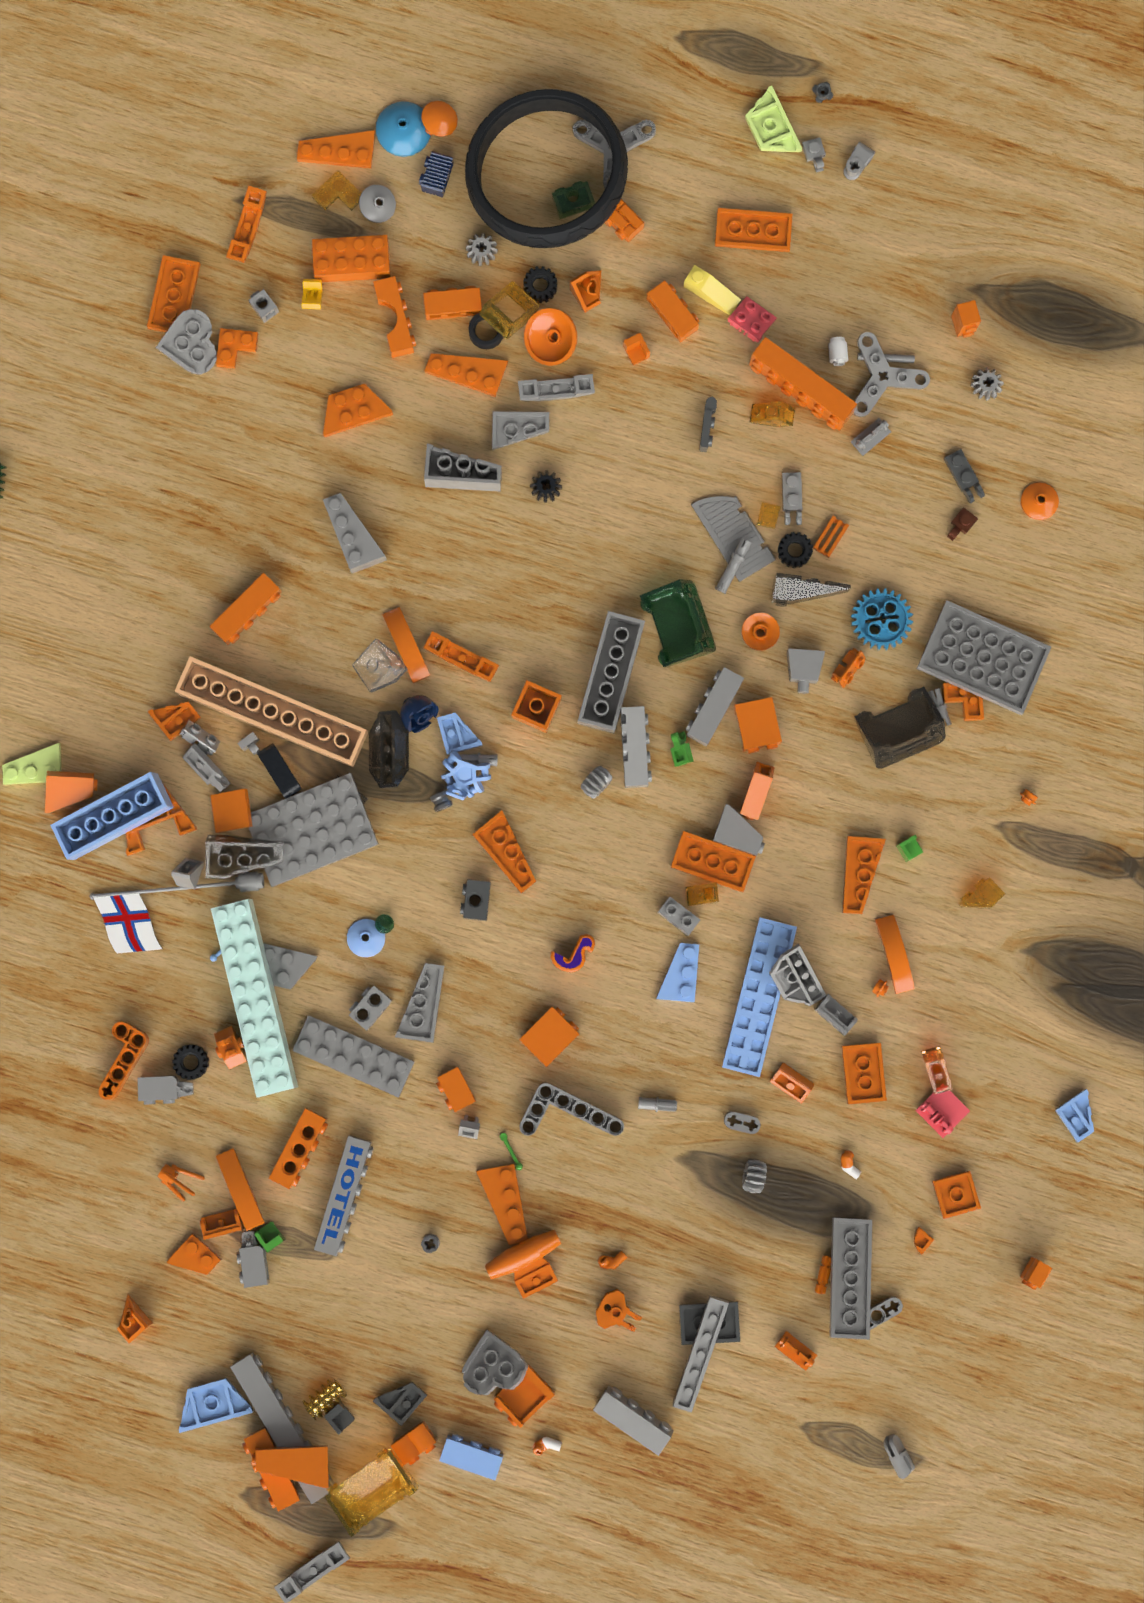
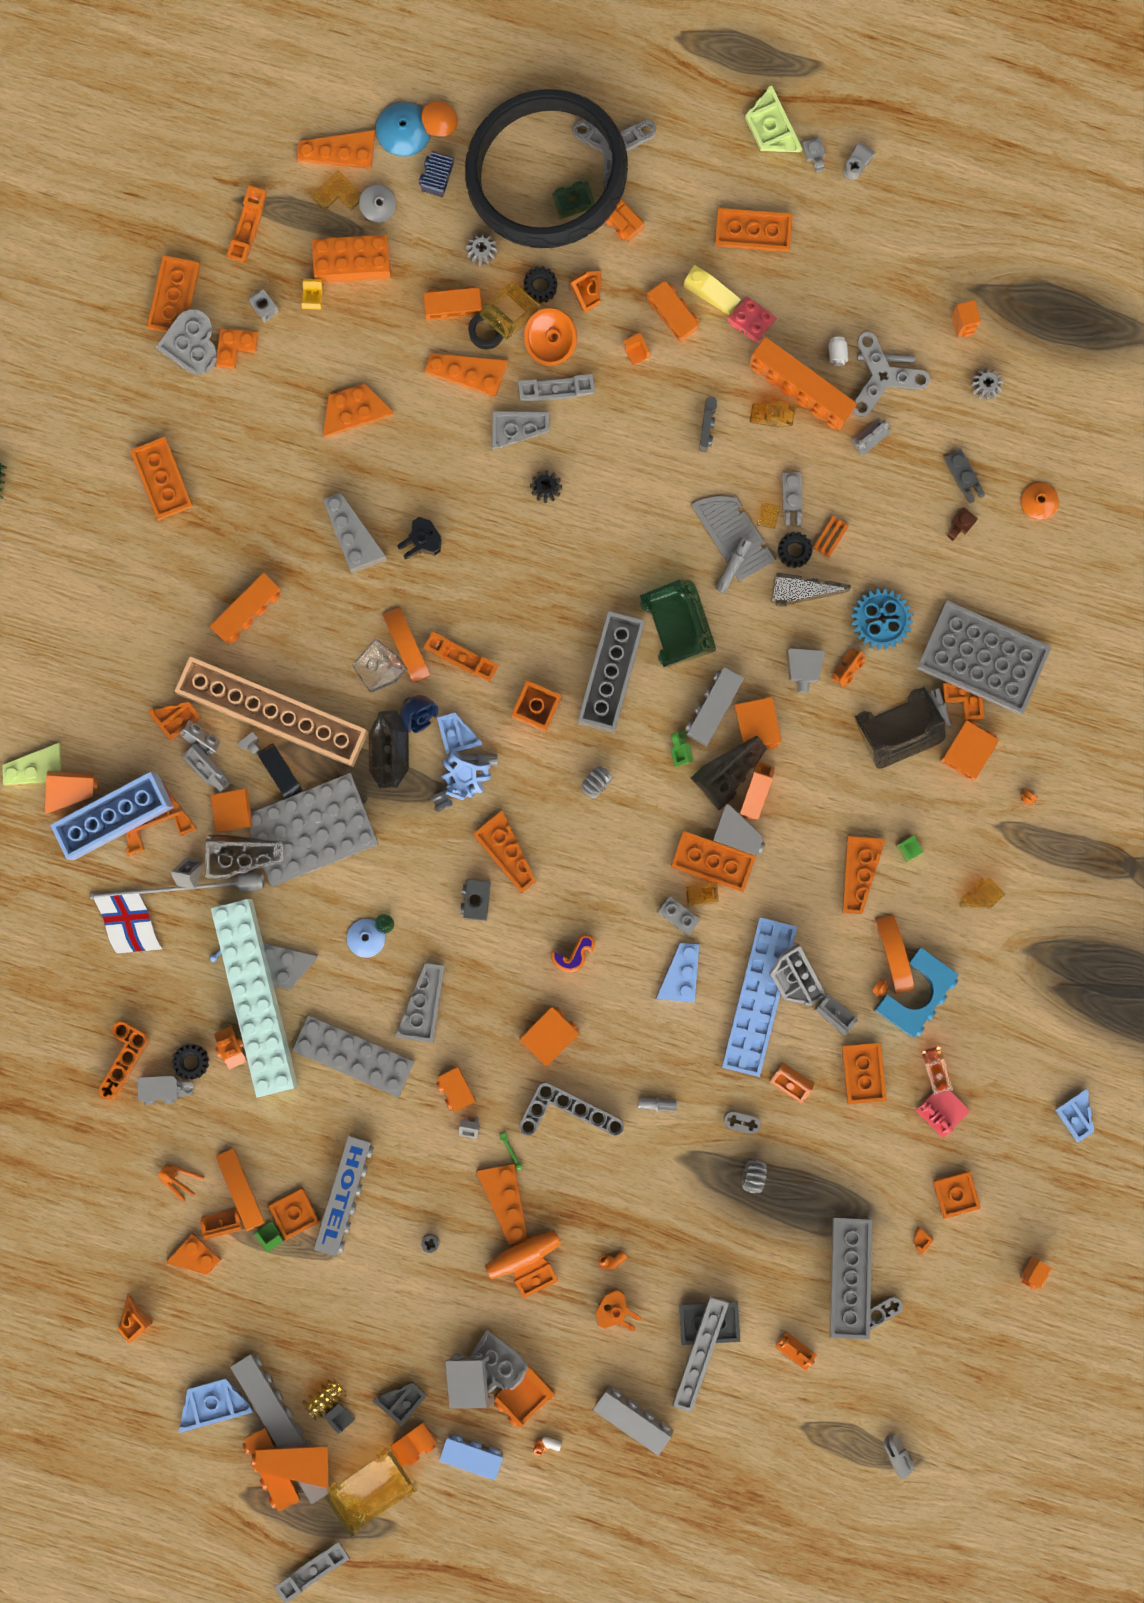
(161, 478): none -> orange plate
(253, 1261): light grey hinge -> none
(280, 1174): orange brick -> none
(294, 1213): none -> orange tile
(374, 1011): light grey brick -> none
(399, 338): orange arch -> none
(421, 541): none -> black hinge
(459, 471): light grey wedge -> none
(467, 1381): none -> light grey panel
(634, 747): light grey wedge -> none
(724, 774): none -> clear smoke wedge
(762, 622): orange dish -> none
(822, 87): dark grey plate -> none
(823, 1275): orange axle -> none
(847, 1164): arm -> none
(940, 980): none -> dark azure arch
(970, 750): none -> orange panel

